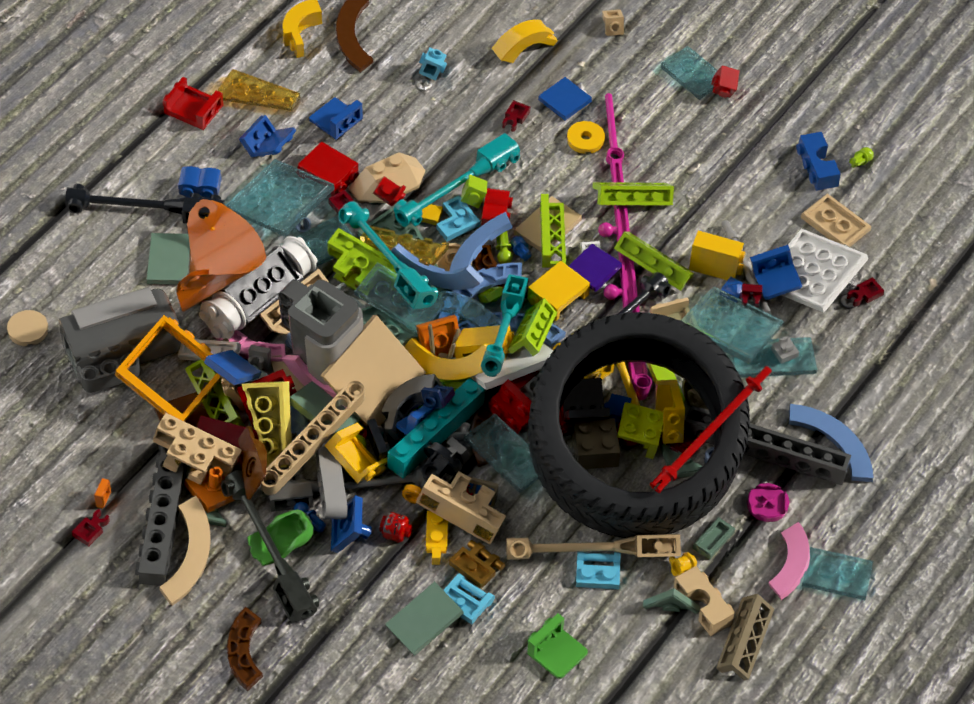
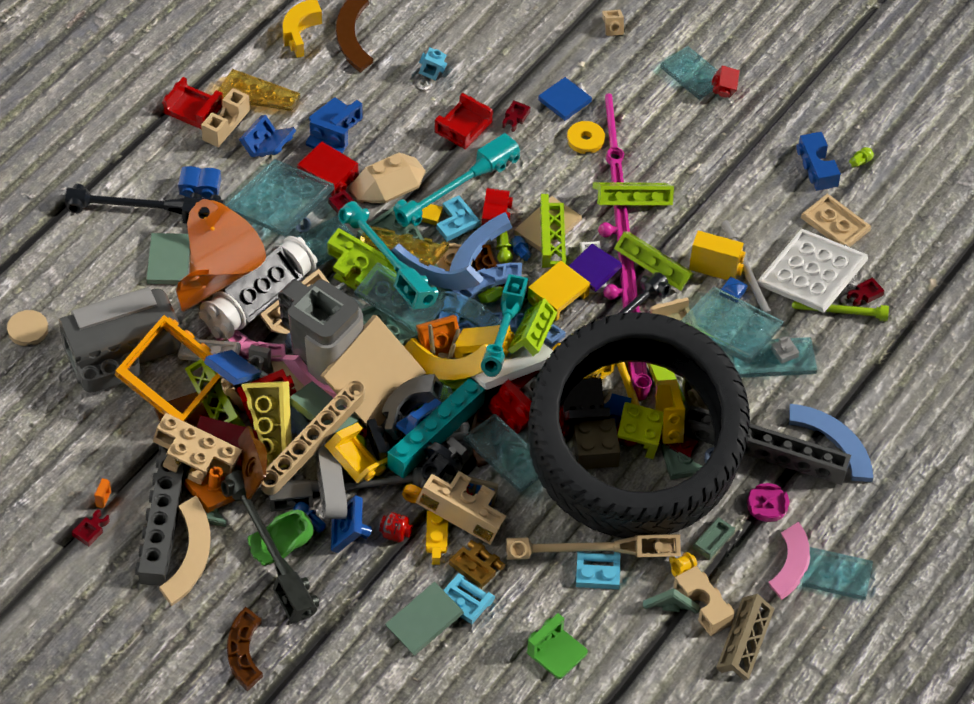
(219, 127): none -> tan arch
(328, 133): none -> blue bracket
(389, 191): red bracket -> none
(438, 396): dark blue bracket -> none
(464, 121): none -> red panel
(474, 191): lime brick -> none
(520, 37): yellow arch -> none
(670, 472): red bar -> none
(750, 292): dark red tile -> none
(775, 272): blue bracket -> none
(879, 312): none -> lime piece

